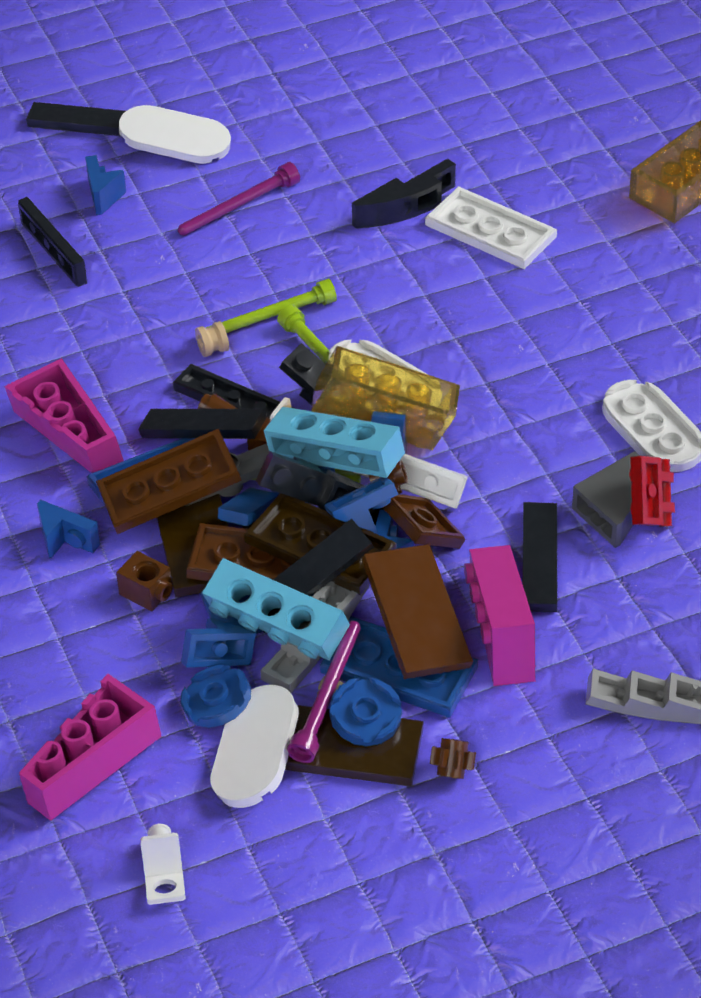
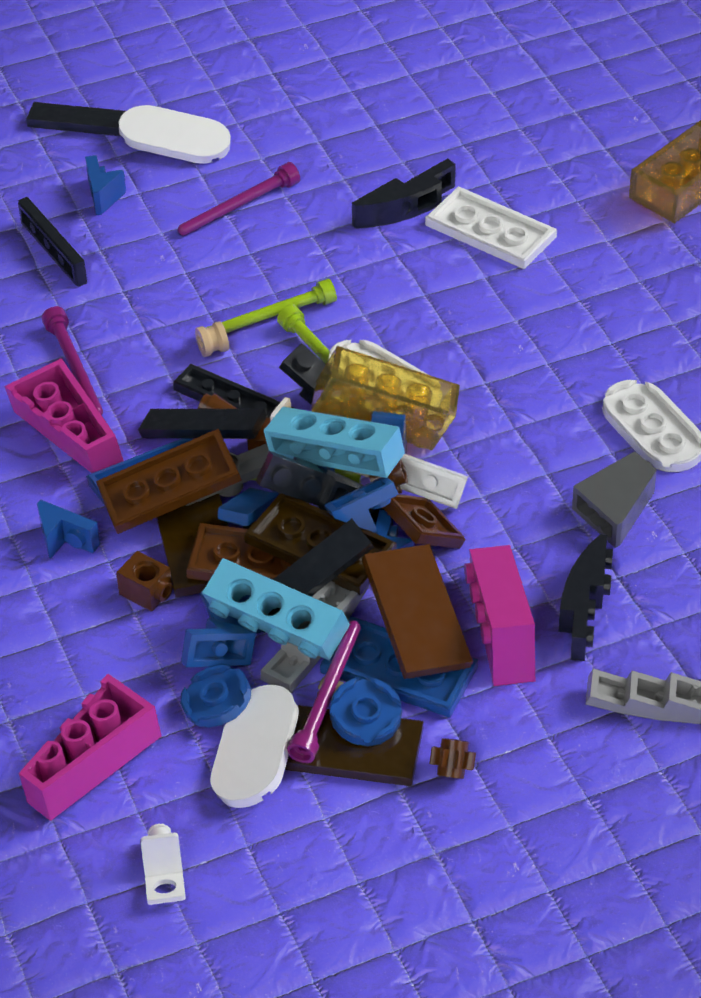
(56, 322): none -> magenta piece
(540, 555): black tile -> none
(584, 593): none -> black slope
(651, 491): red plate -> none

